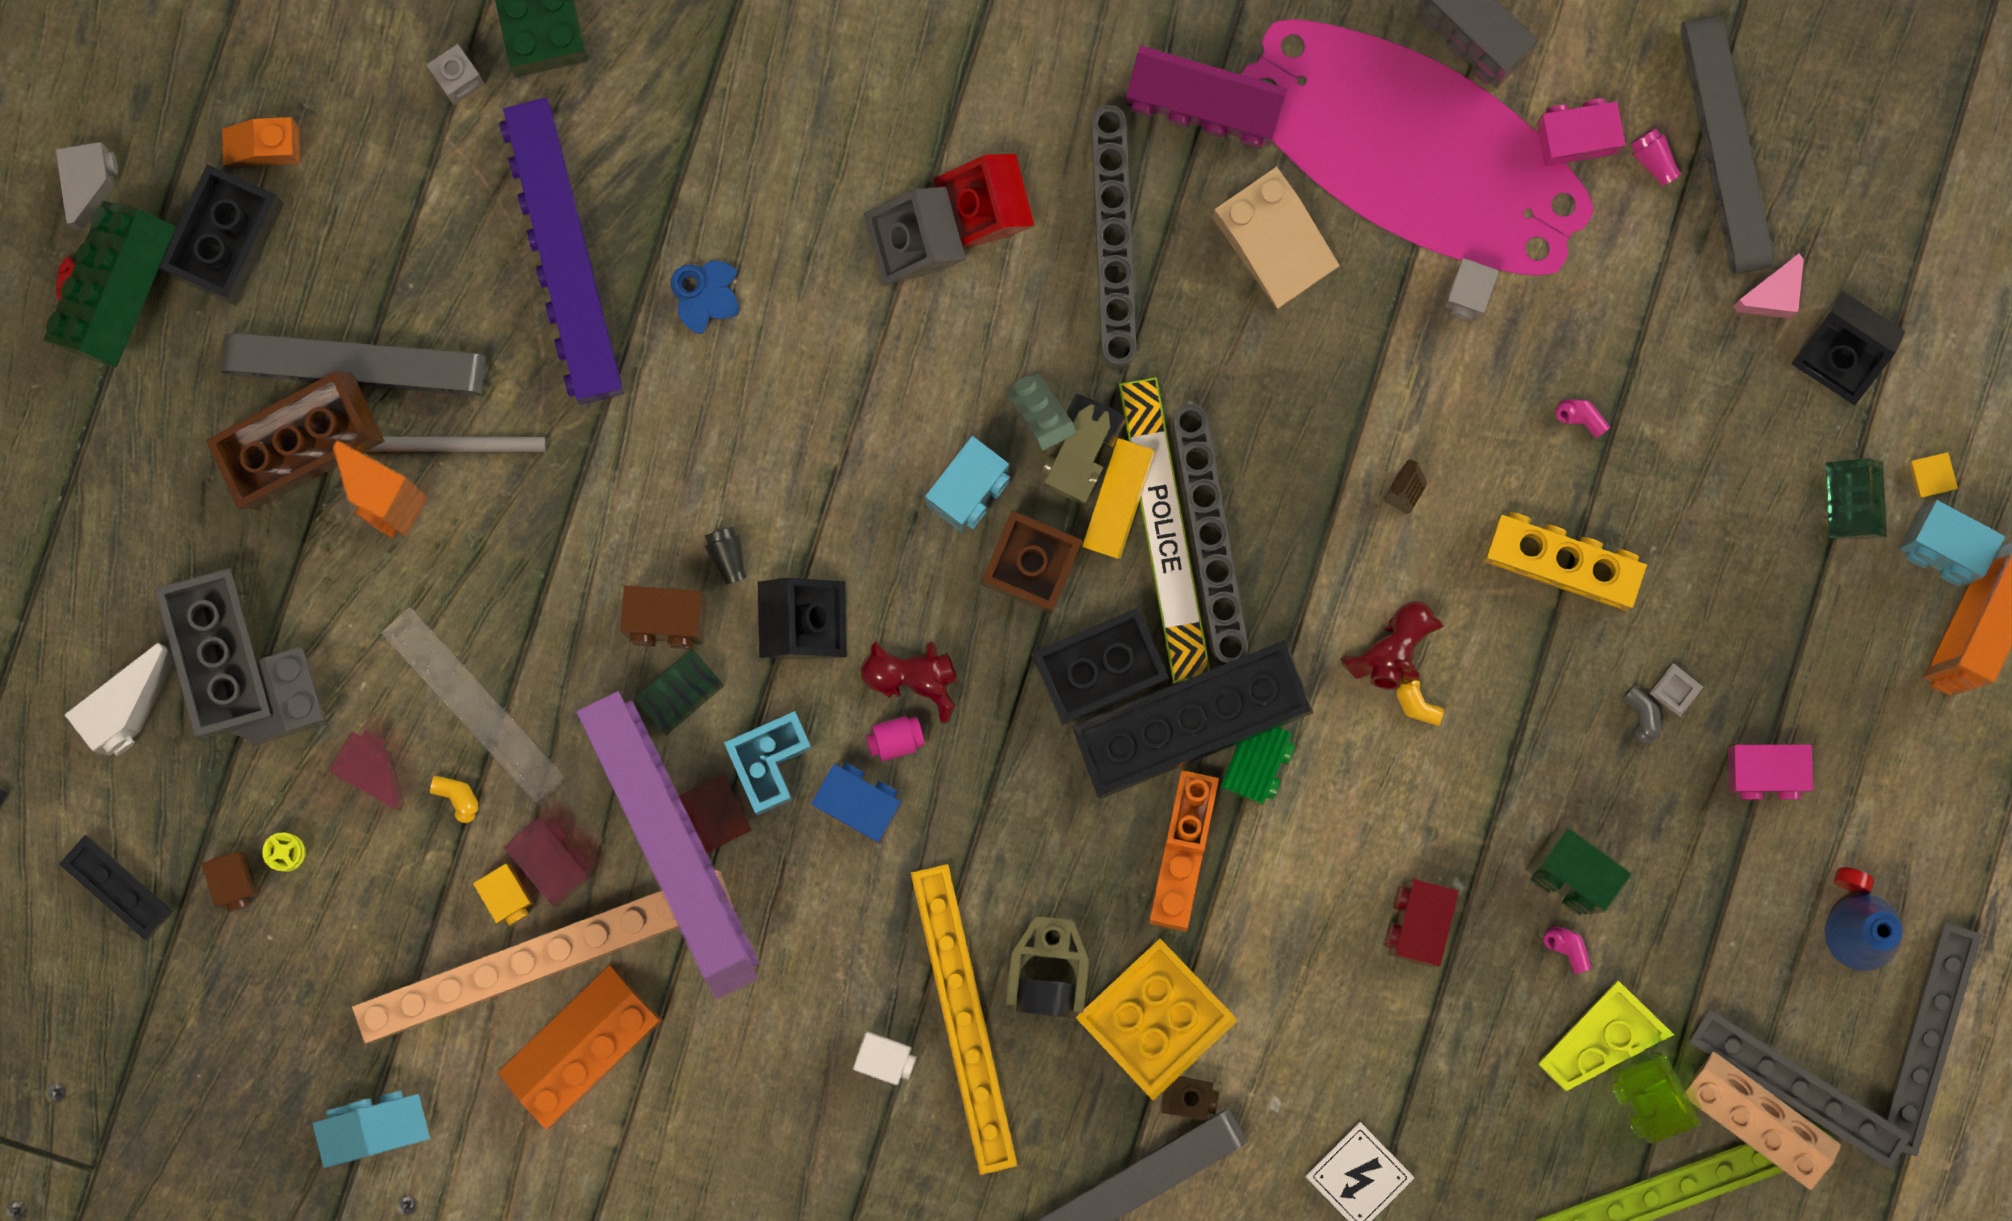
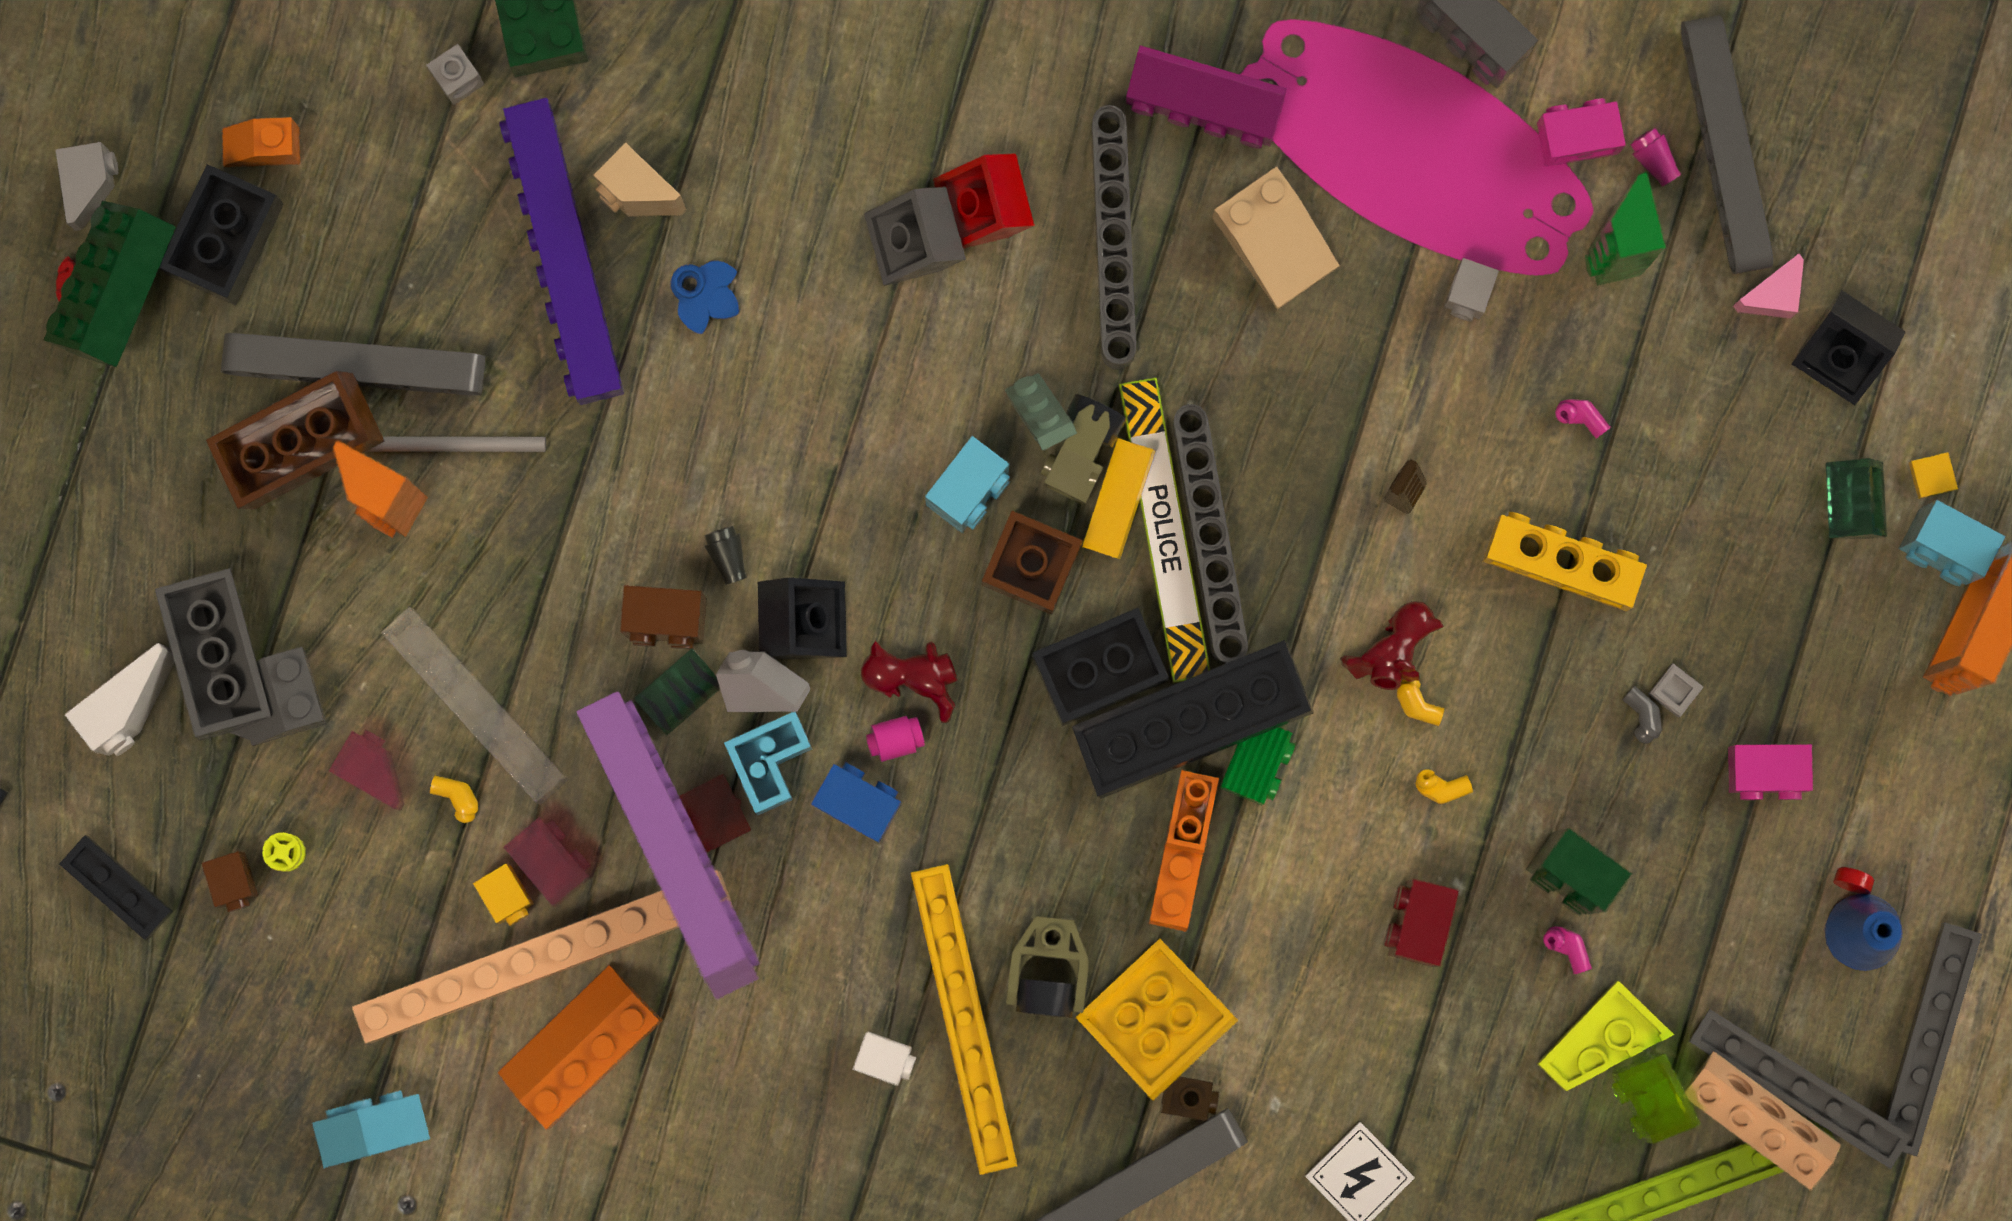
(635, 187): none -> tan slope
(759, 684): none -> light grey slope
(1440, 790): none -> yellow arm
(1628, 238): none -> green slope

